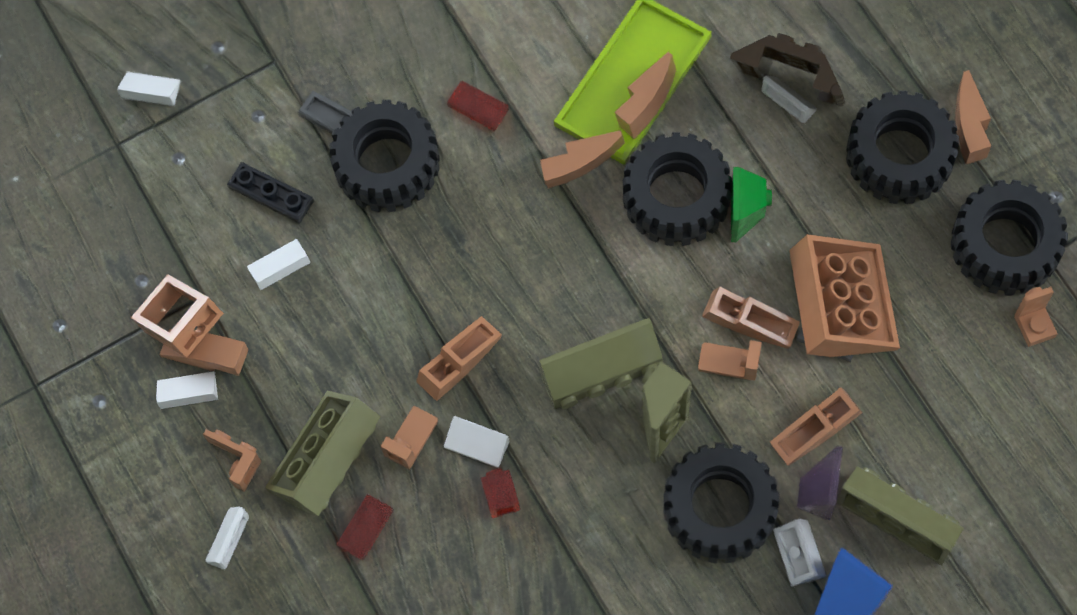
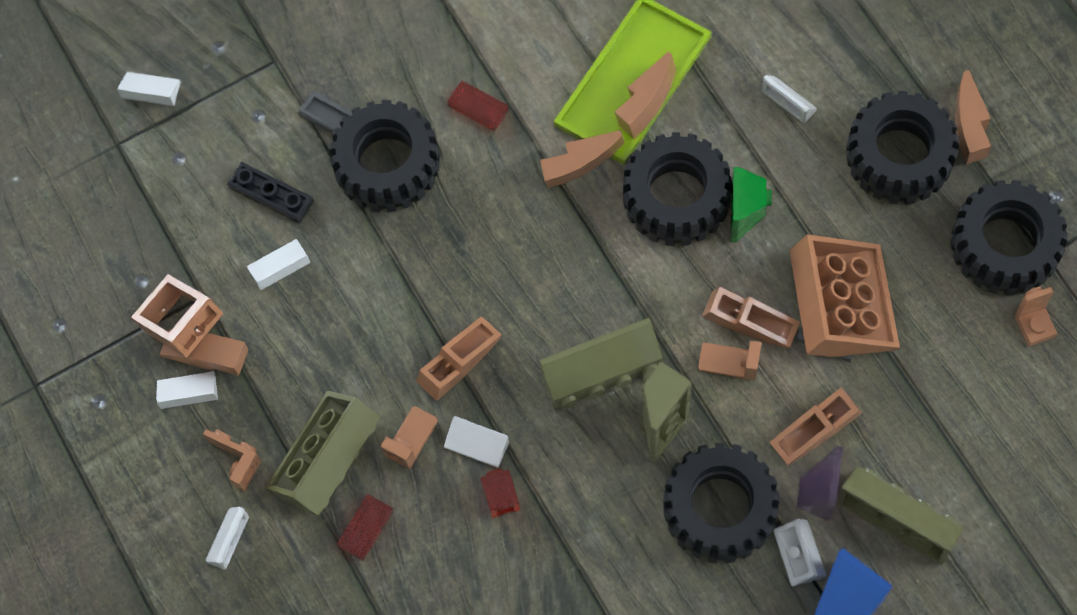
(758, 57): dark brown slope -> none

